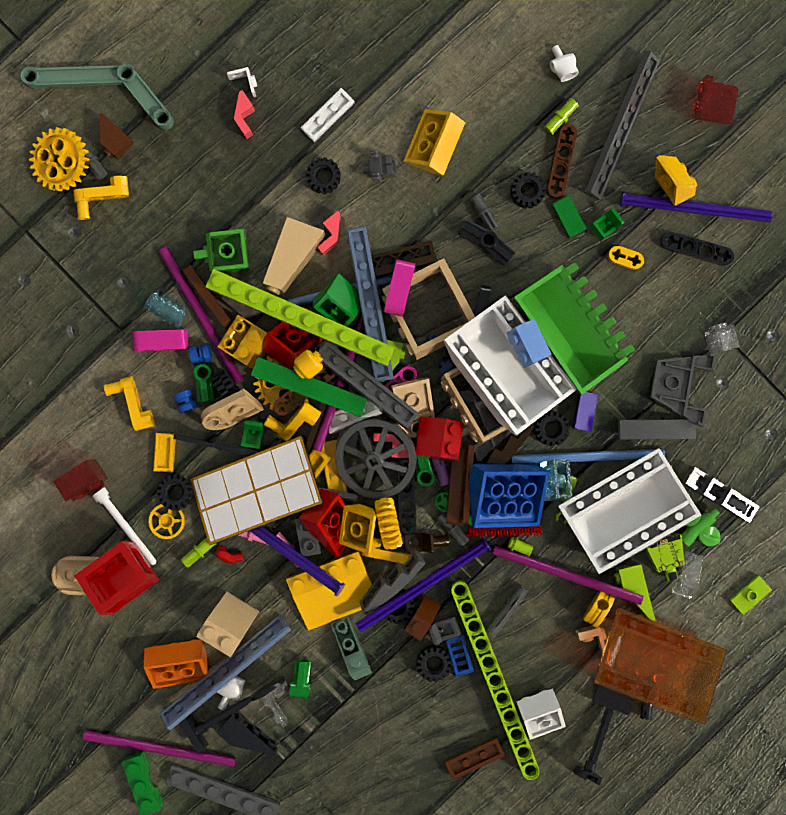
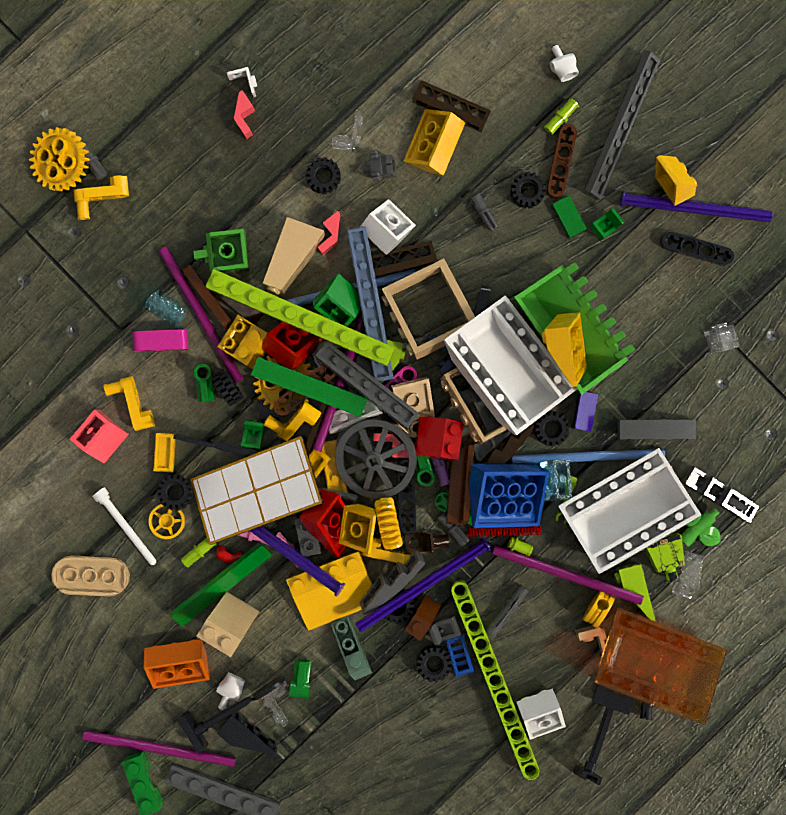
(79, 480): clear red brick -> none
(99, 436): none -> coral slope
(100, 76): sand green piece -> none
(112, 138): reddish brown slope -> none
(116, 578): red piece -> none
(185, 401): blue wheel -> none
(200, 354): blue wheel -> none
(220, 584): none -> green tile
(224, 672): sand blue tile -> none
(230, 411): tan tile -> none
(308, 364): yellow head -> none
(327, 115): white tile -> none
(343, 142): none -> clear bracket
(387, 226): none -> white slope
(399, 287): dark pink beam -> none
(434, 104): none -> dark brown fence
(474, 758): reddish brown plate -> none
(476, 234): black piece -> none
(528, 343): medium blue brick -> none
(566, 345): none -> yellow slope
(627, 253): yellow beam -> none
(673, 383): dark grey wing -> none
(715, 101): clear red bracket -> none
(750, 594): lime plate -> none

